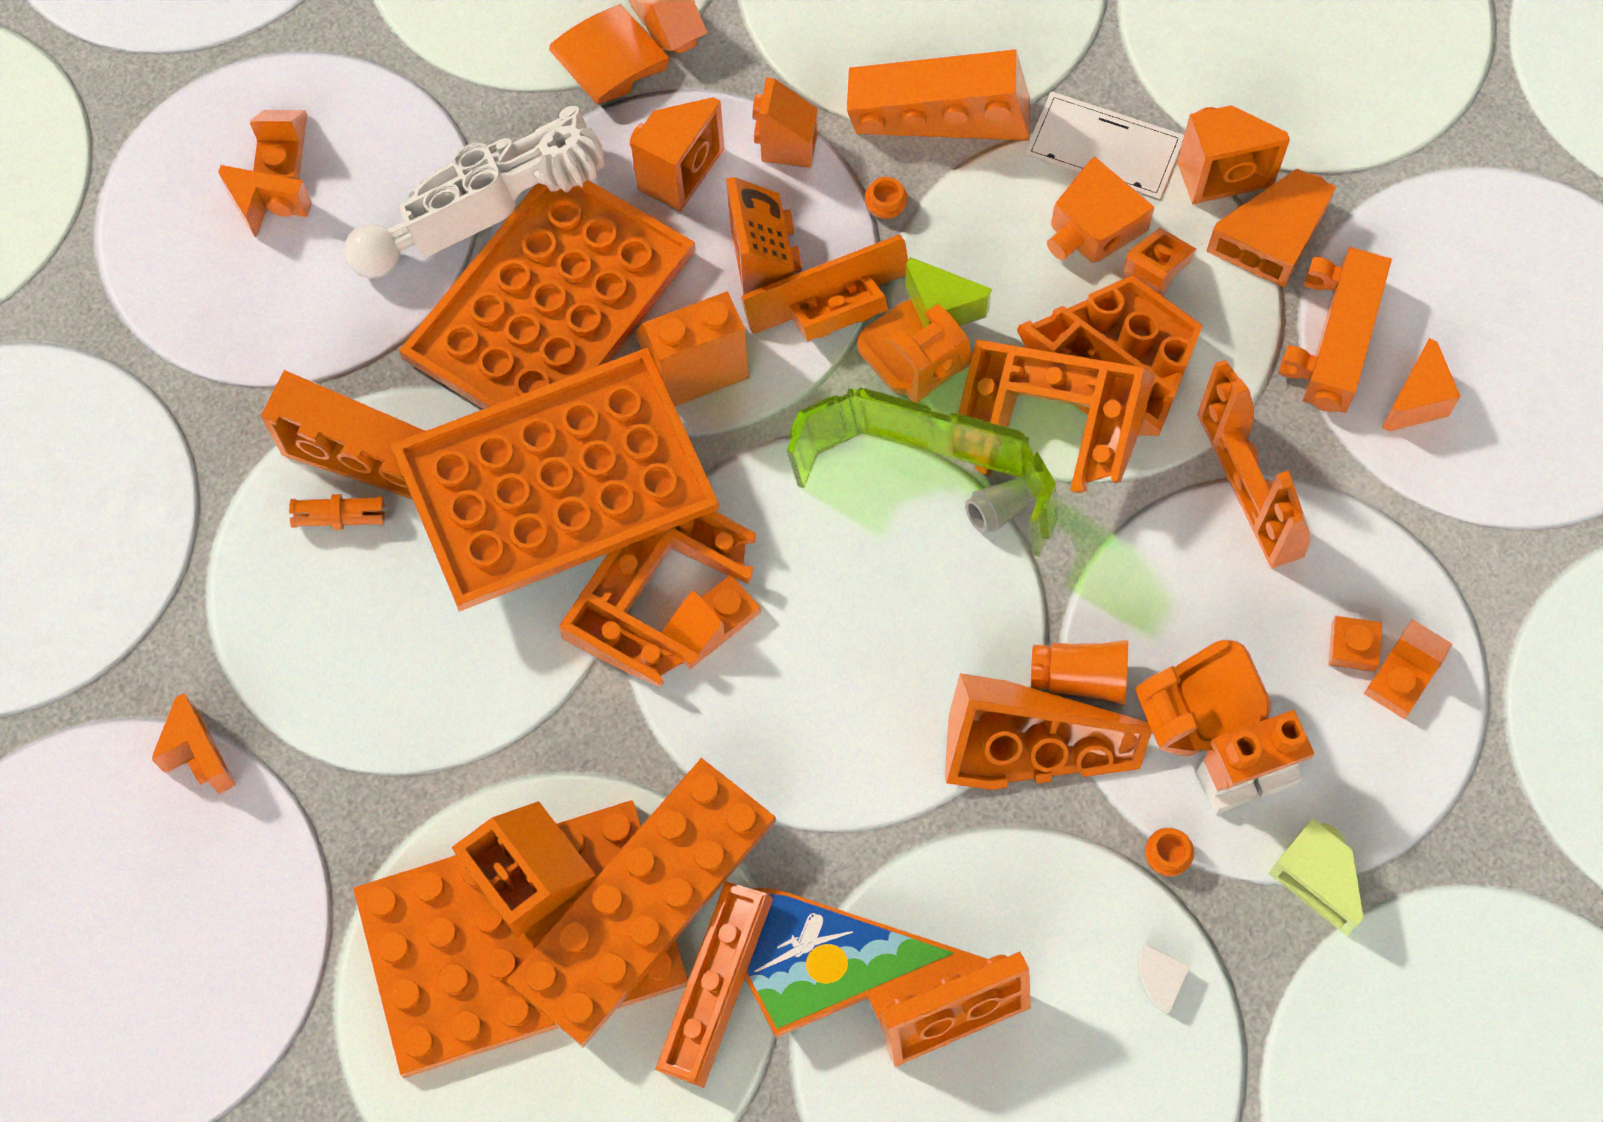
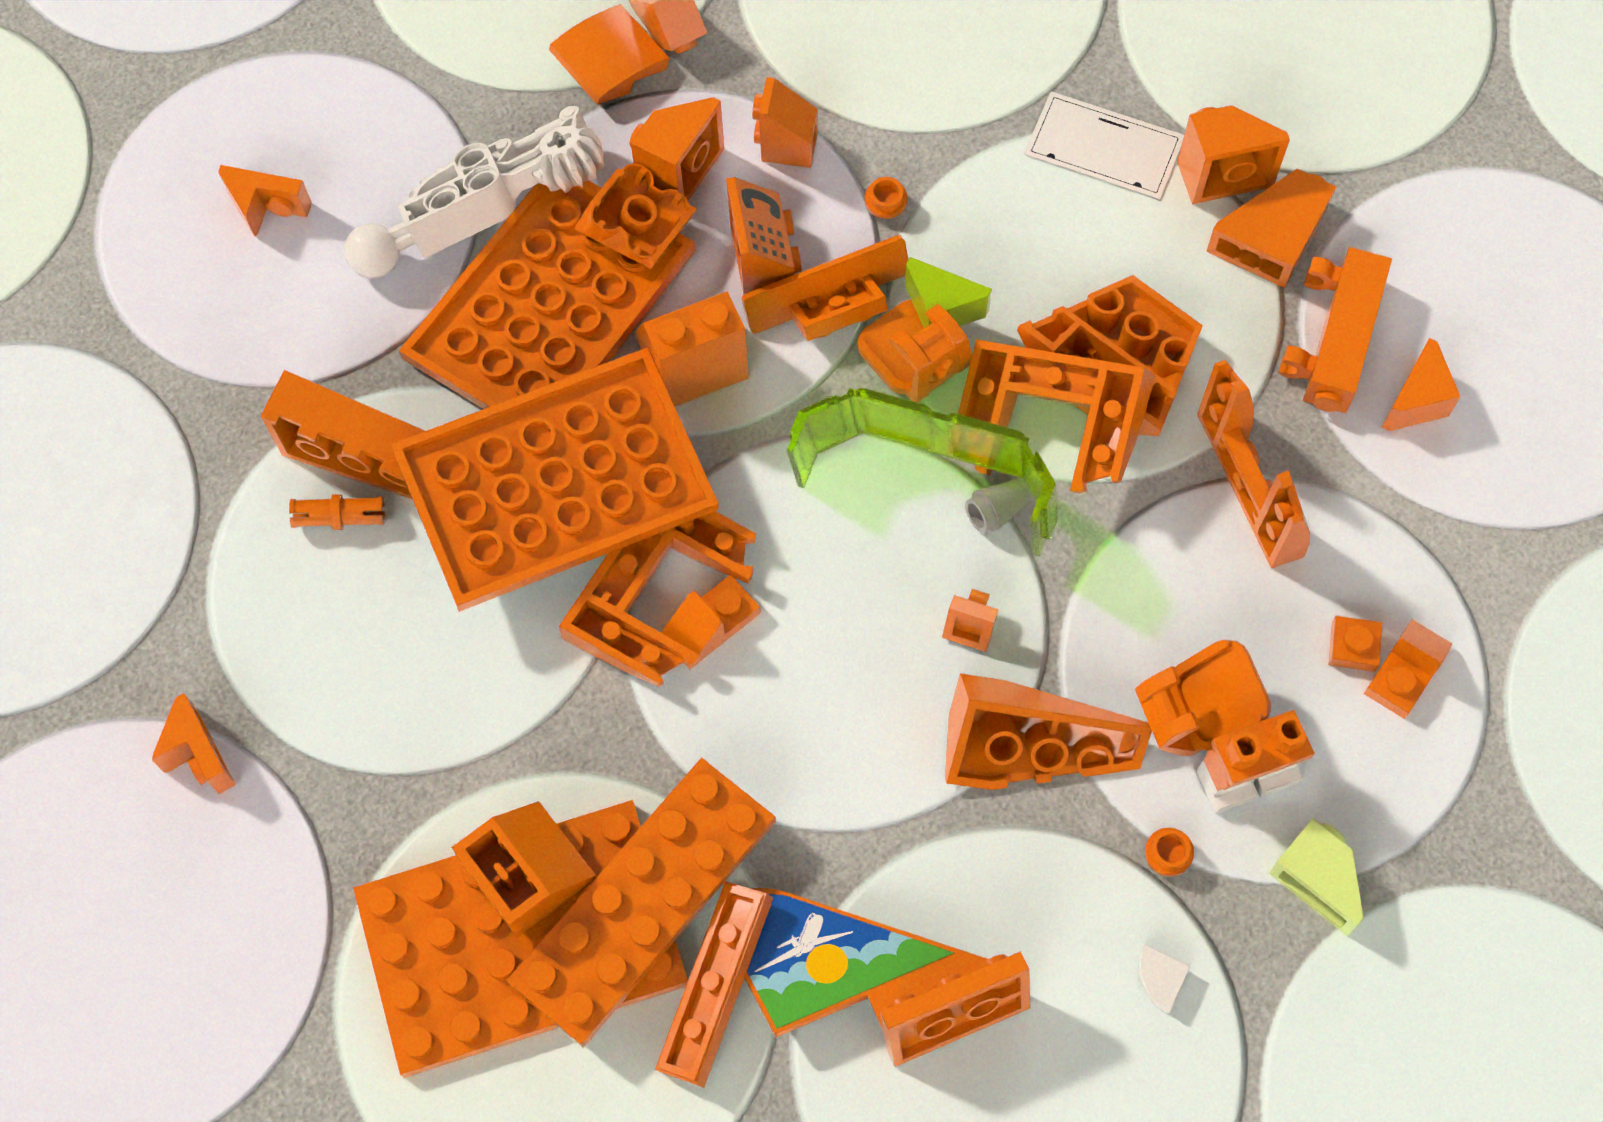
(279, 141): orange slope -> none
(635, 215): none -> orange slope
(942, 97): orange wedge -> none
(970, 620): none -> orange tile
(1082, 670): orange plant -> none
(1097, 214): orange torso -> none
(1158, 259): orange slope -> none

